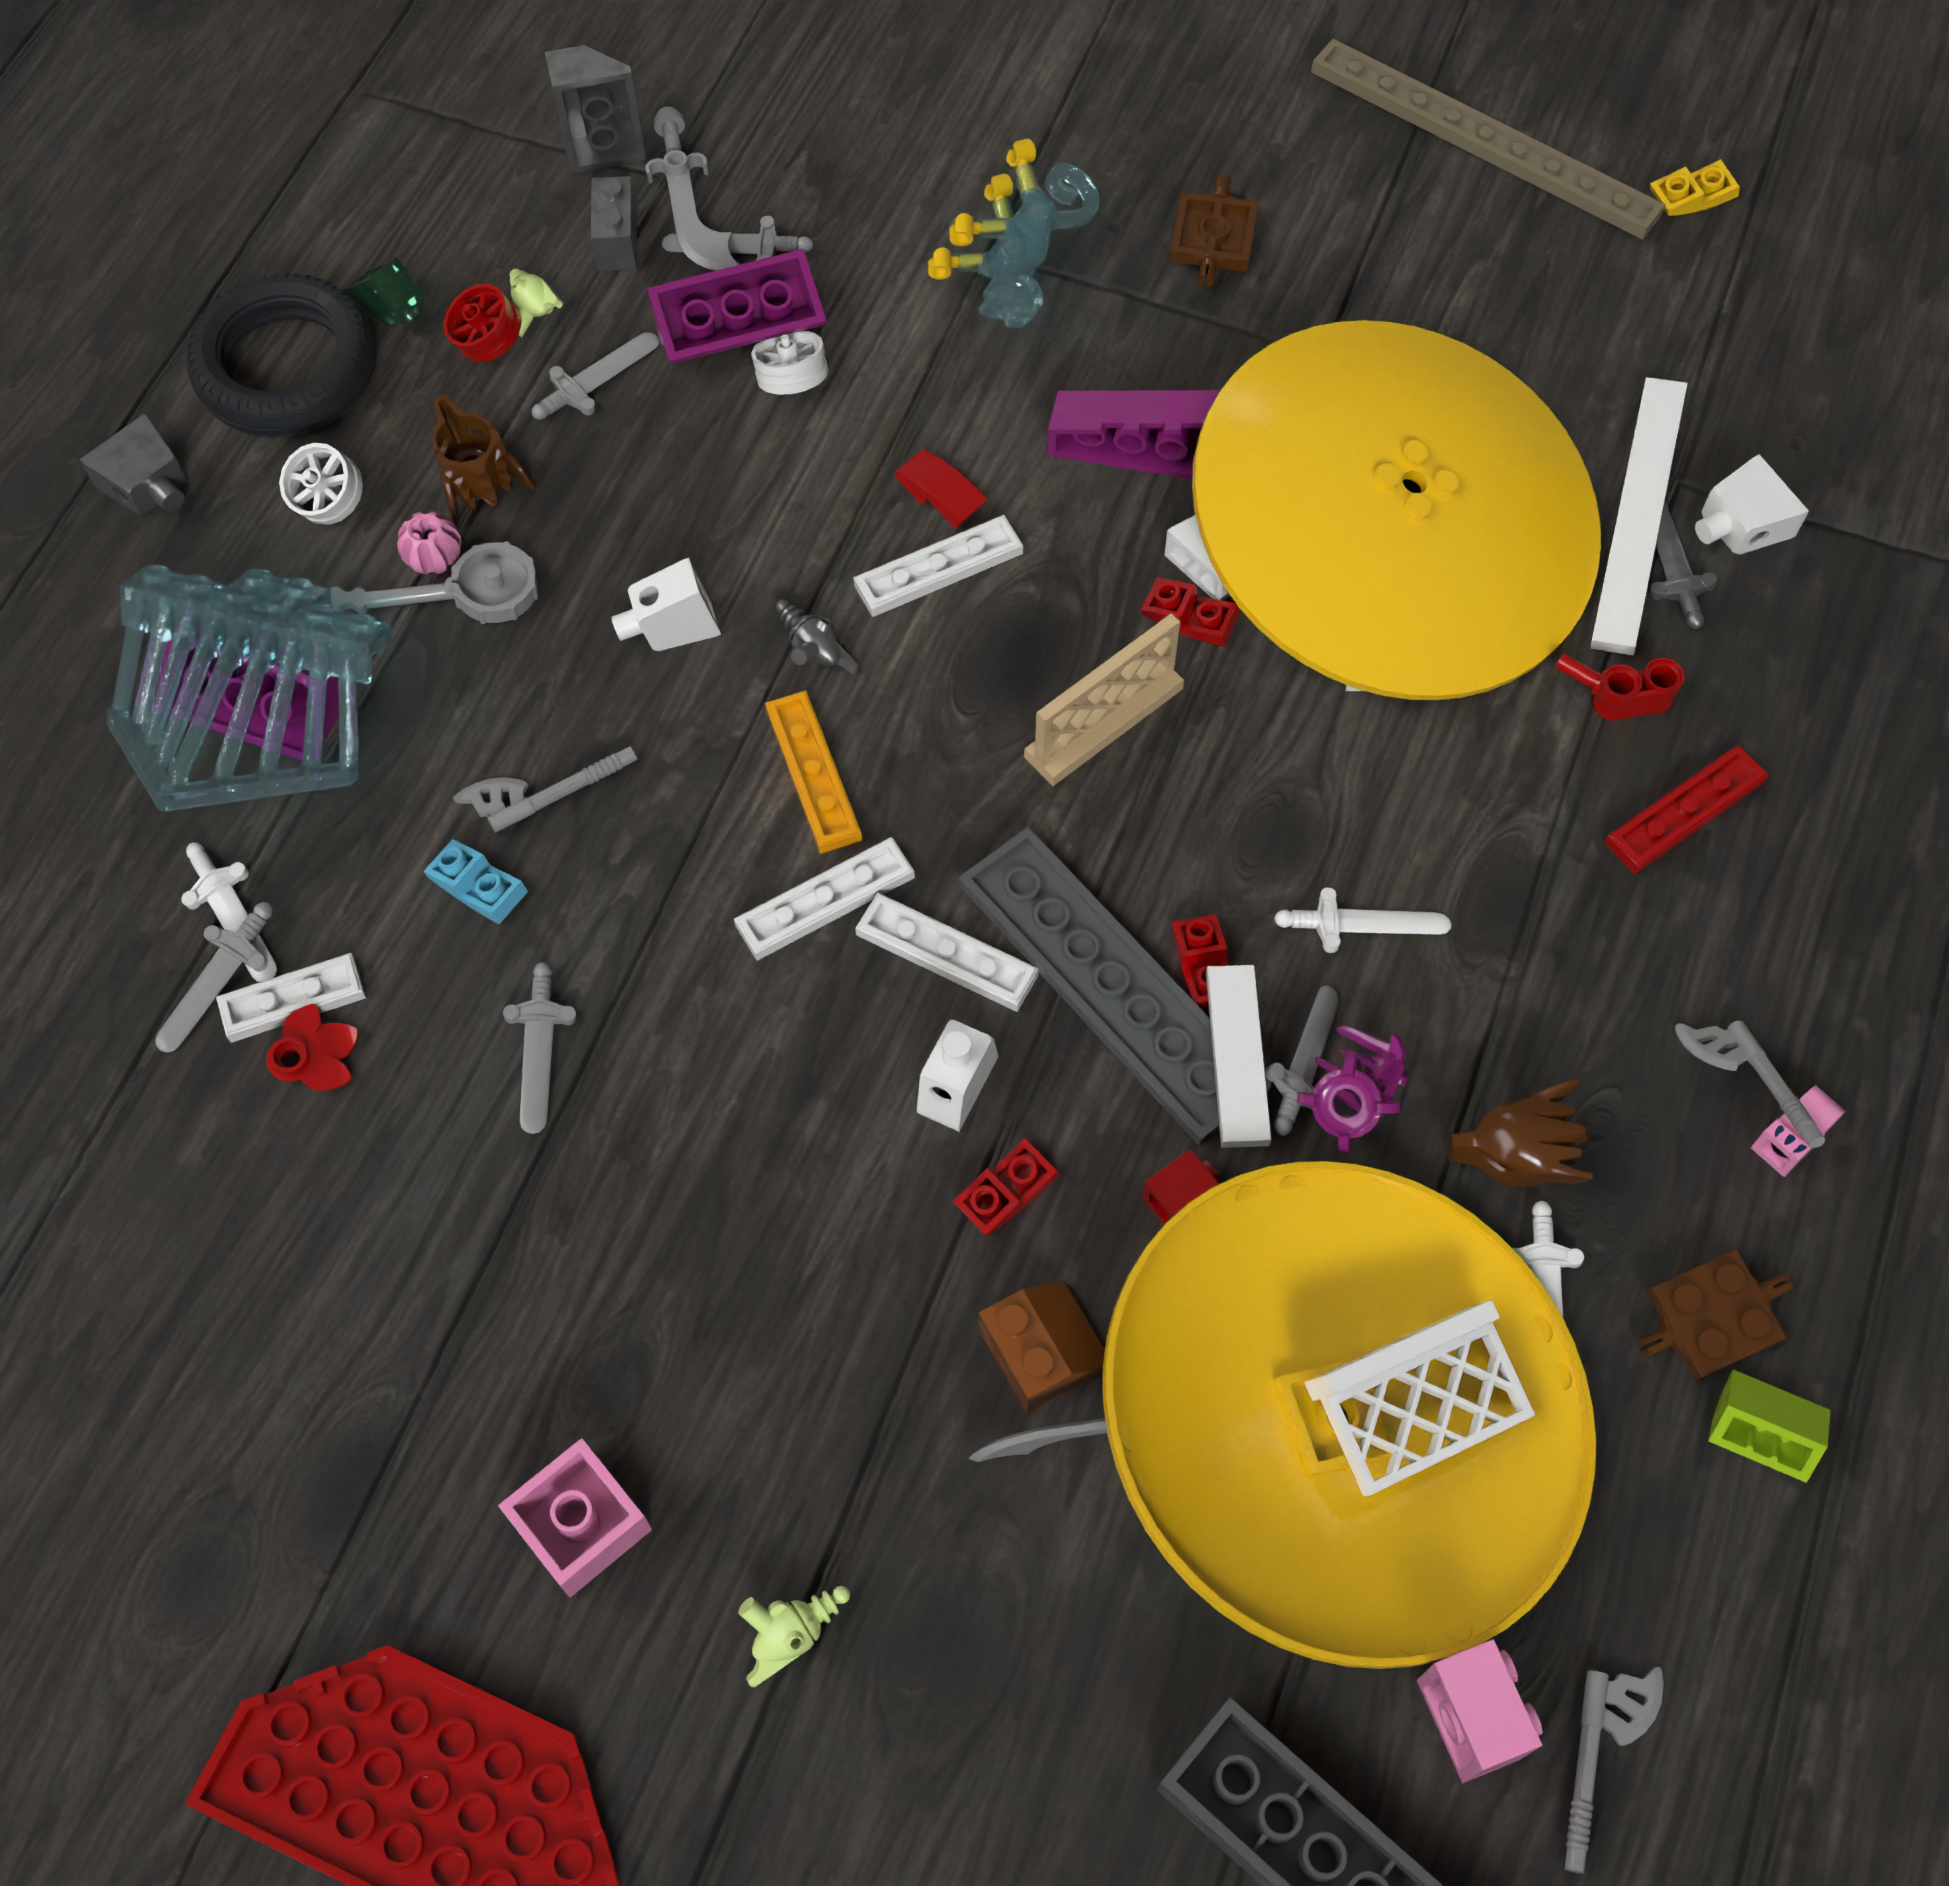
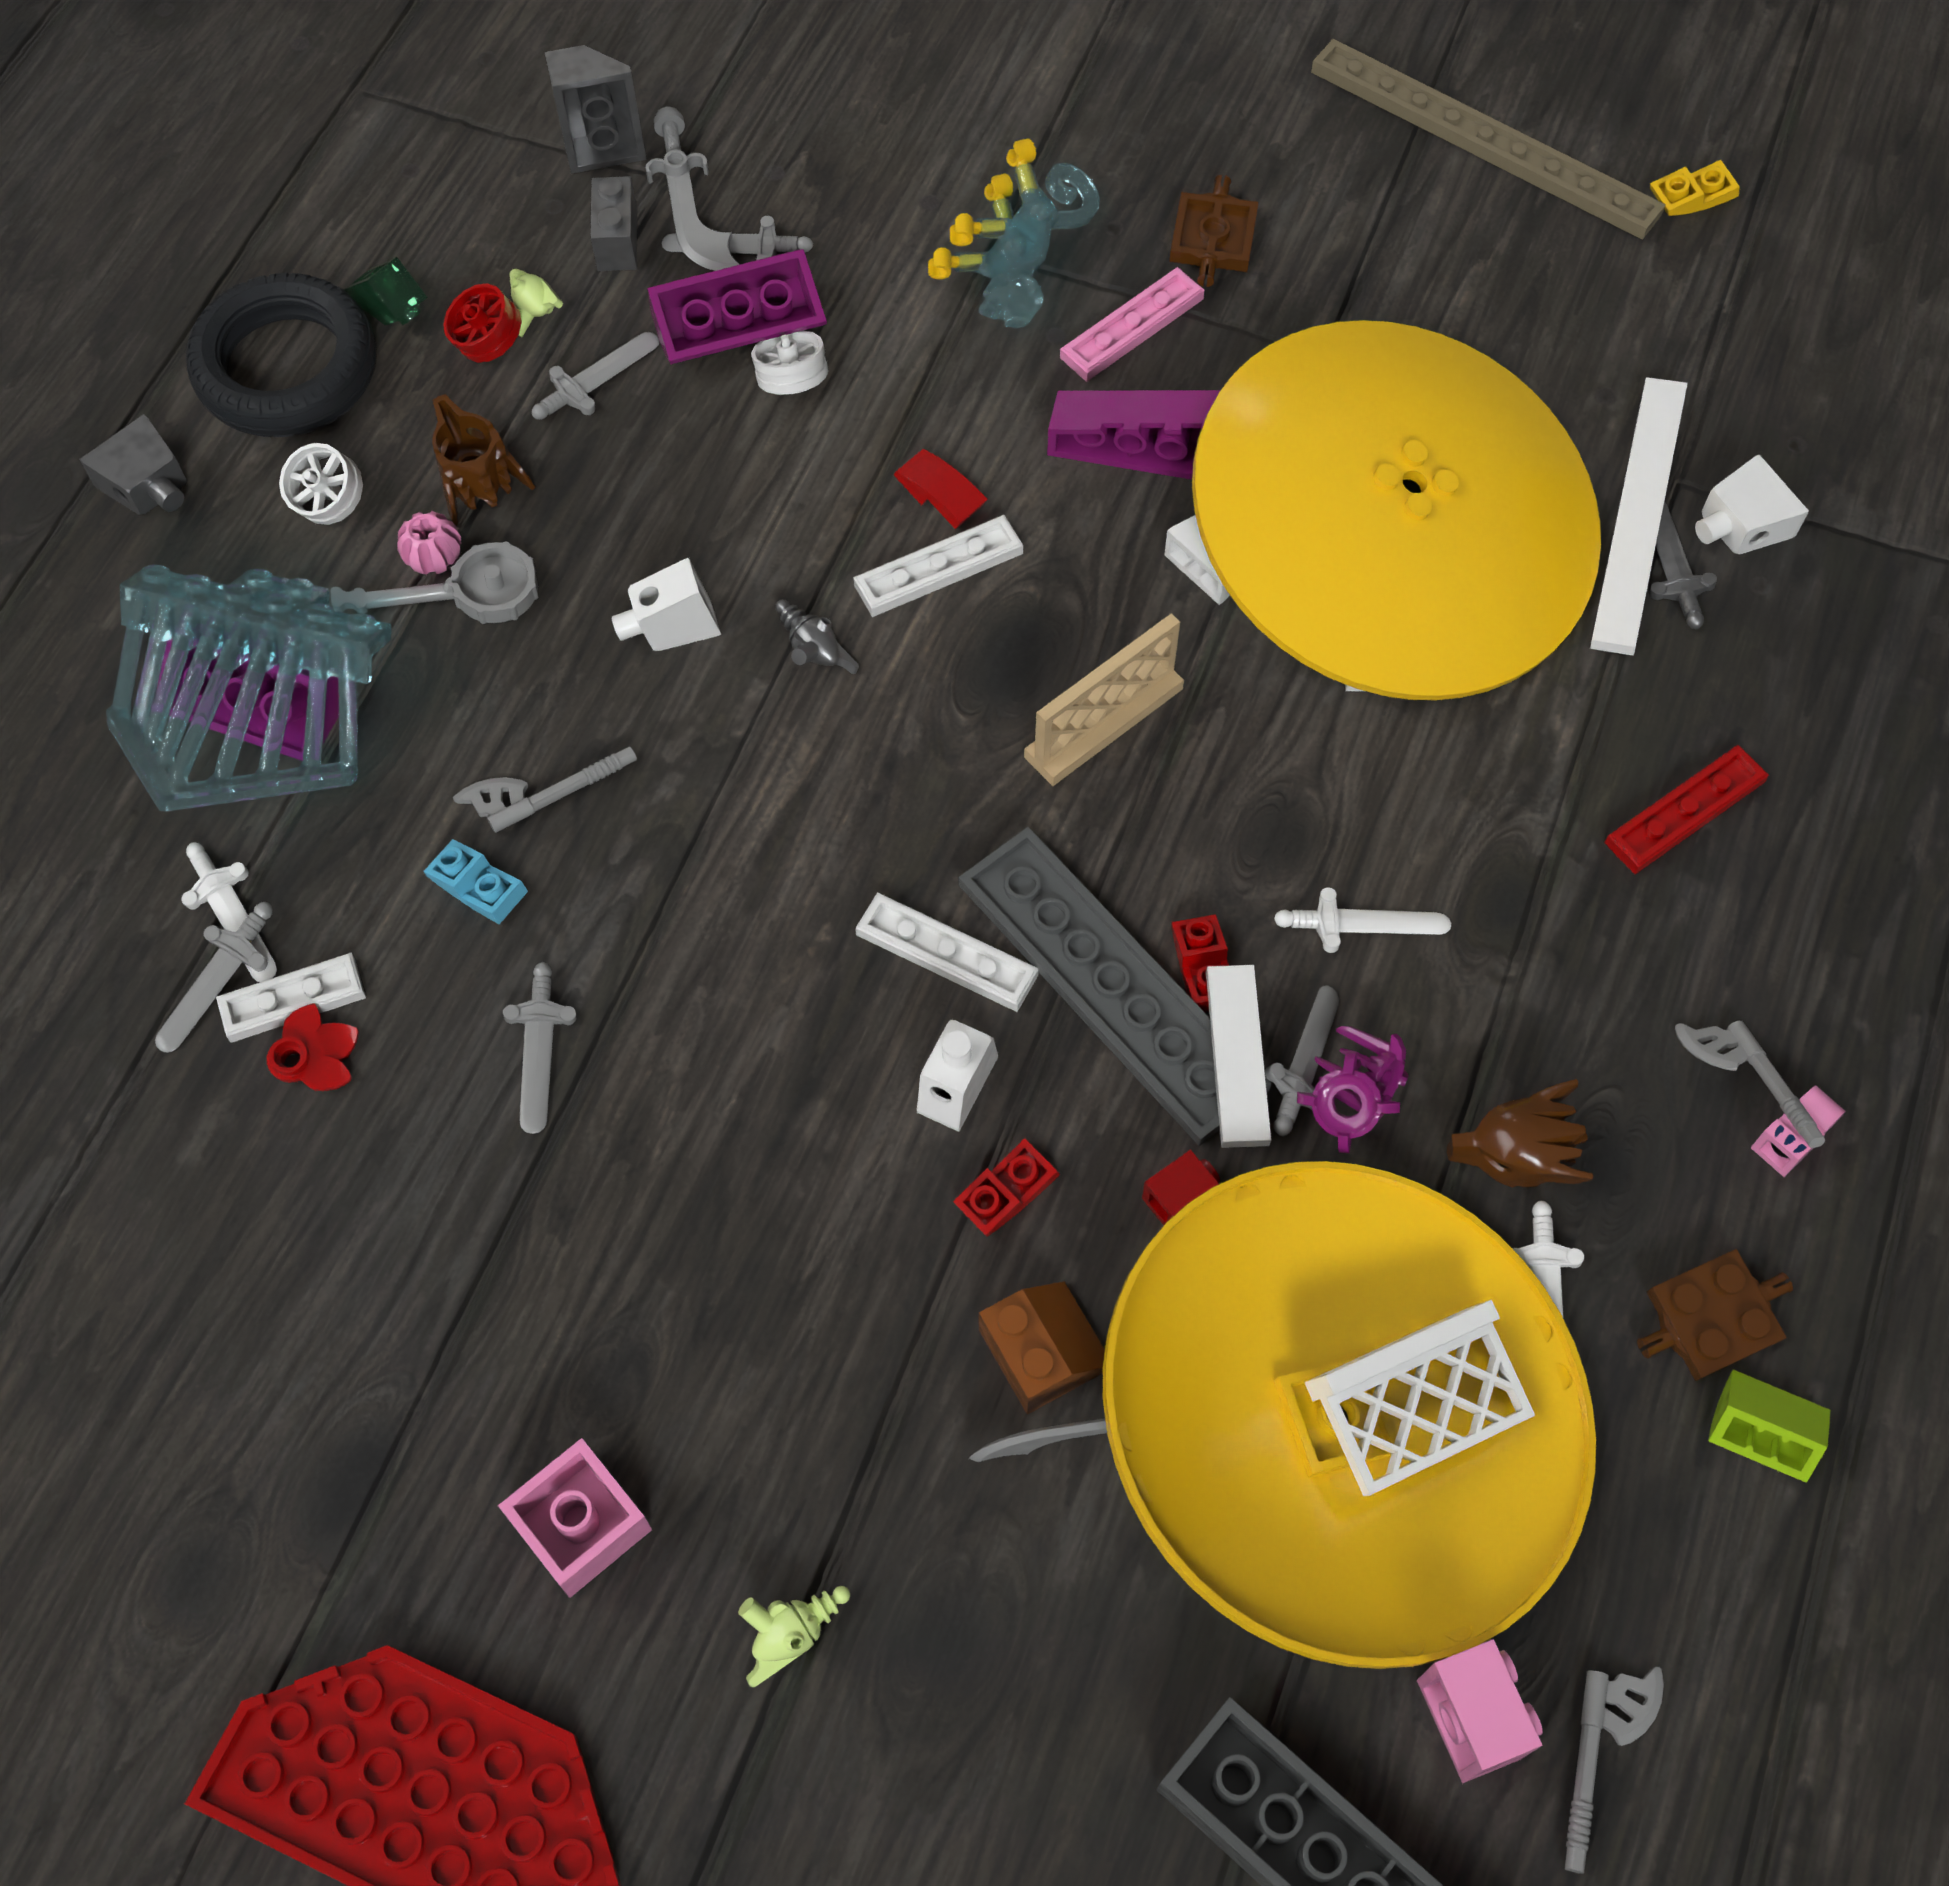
(813, 772): light orange tile -> none
(824, 898): white tile -> none
(1131, 324): none -> bright pink tile
(1199, 616): red slope -> none
(1637, 689): red beam -> none

